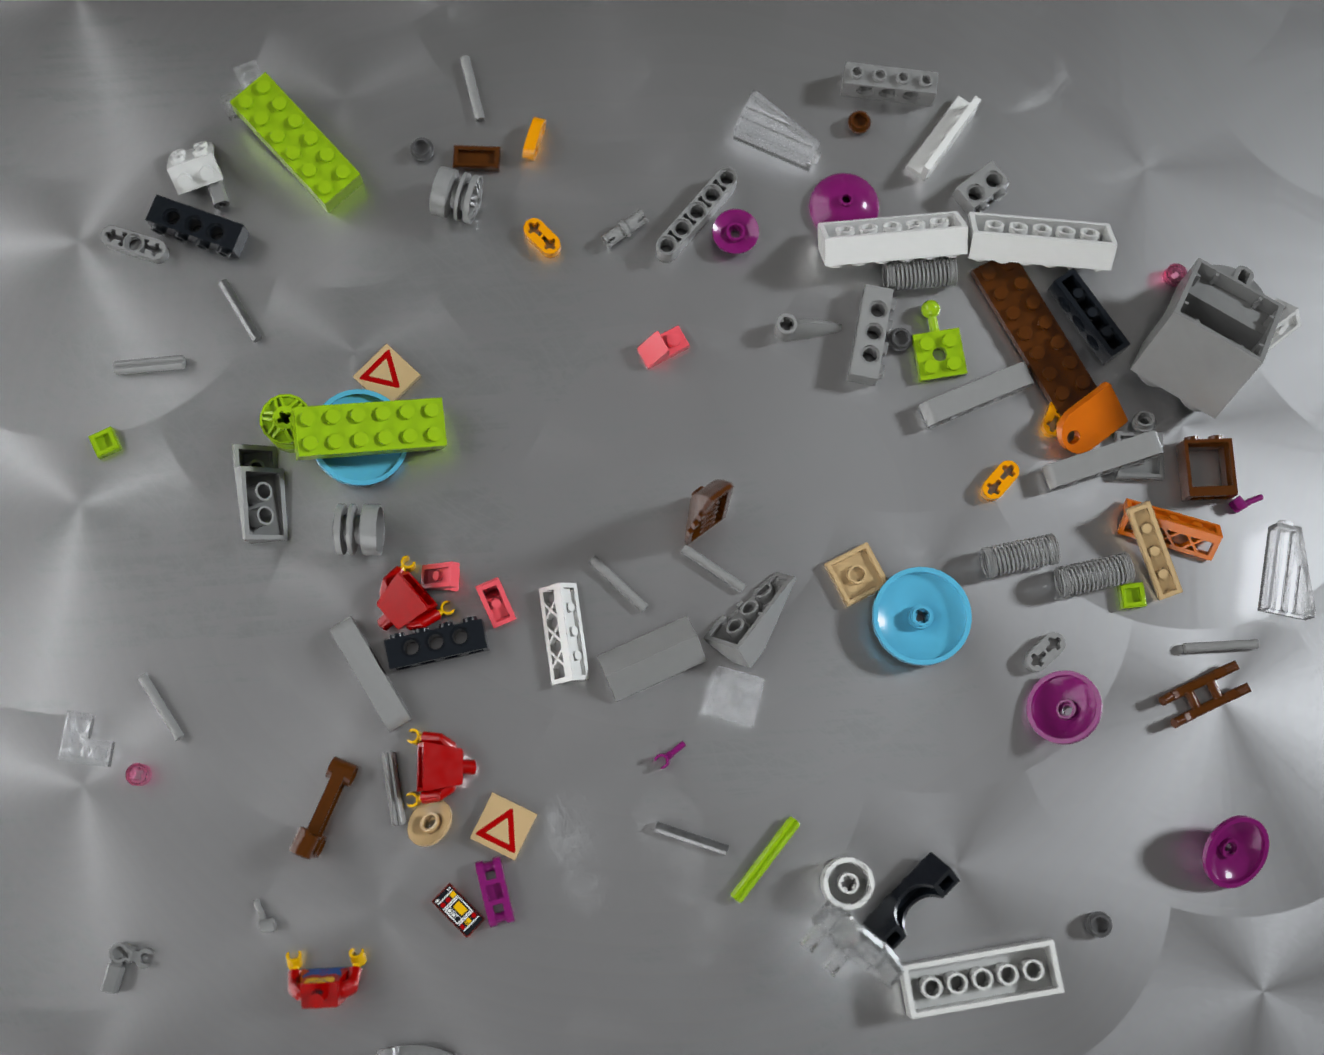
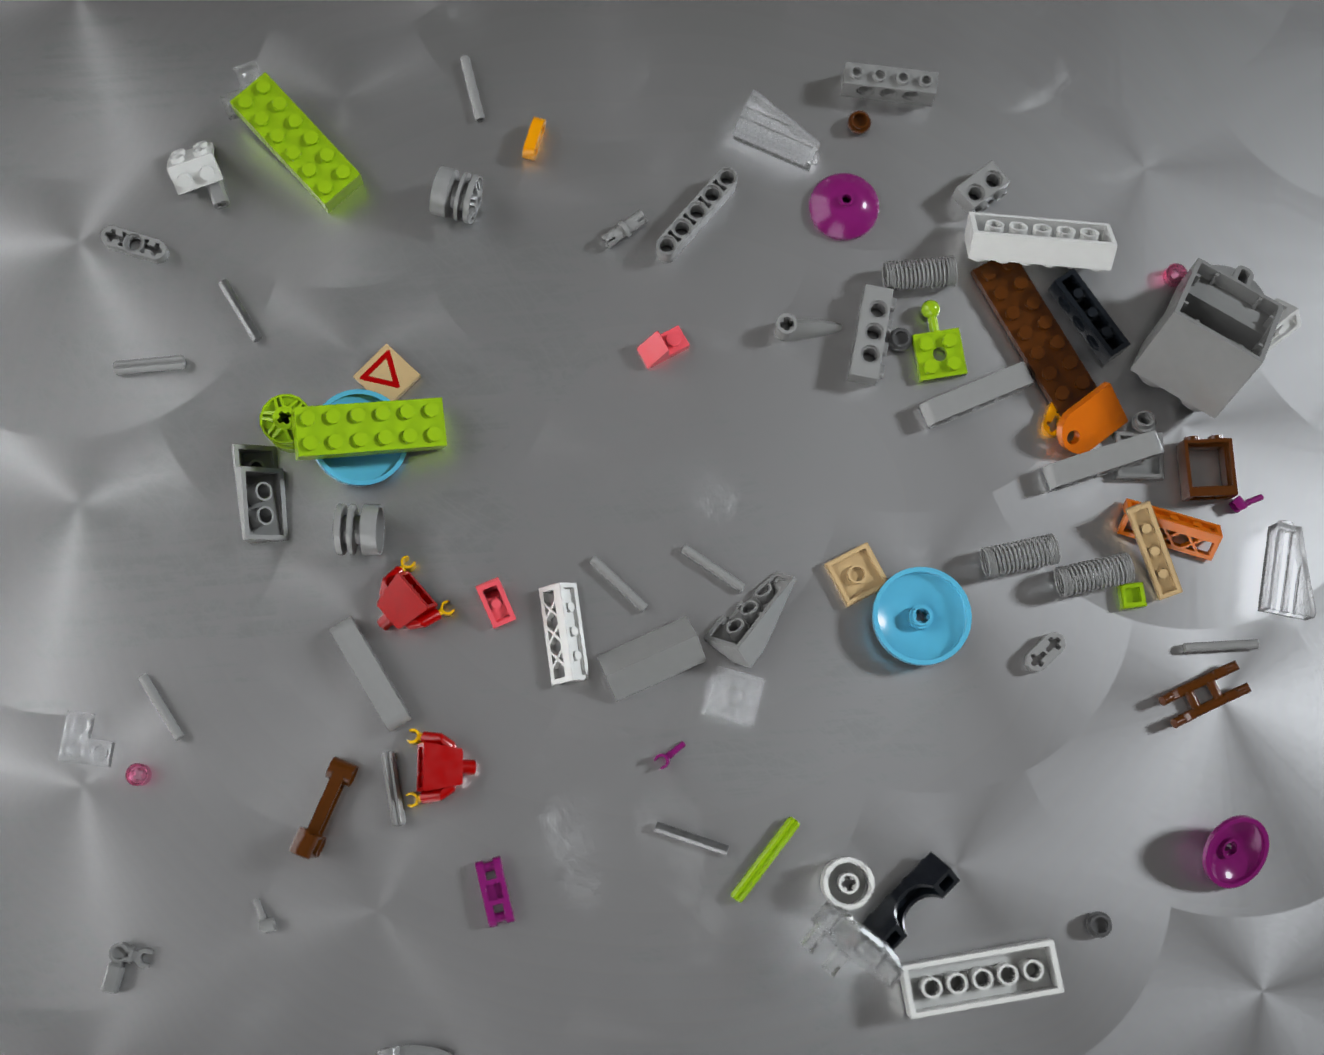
(105, 443): lime tile -> none
(165, 210): black brick -> none
(324, 986): red torso -> none
(397, 644): black brick -> none
(422, 149): flat silver plate -> none
(429, 823): tan dish -> none
(441, 576): coral slope -> none
(458, 910): tile -> none
(476, 158): reddish brown tile -> none
(503, 826): tan tile -> none
(538, 241): light orange beam -> none
(707, 508): reddish brown wedge -> none
(735, 221): magenta dish -> none
(892, 239): white brick -> none
(942, 137): white fence -> none
(1003, 484): light orange beam -> none
(1053, 696): magenta dish -> none

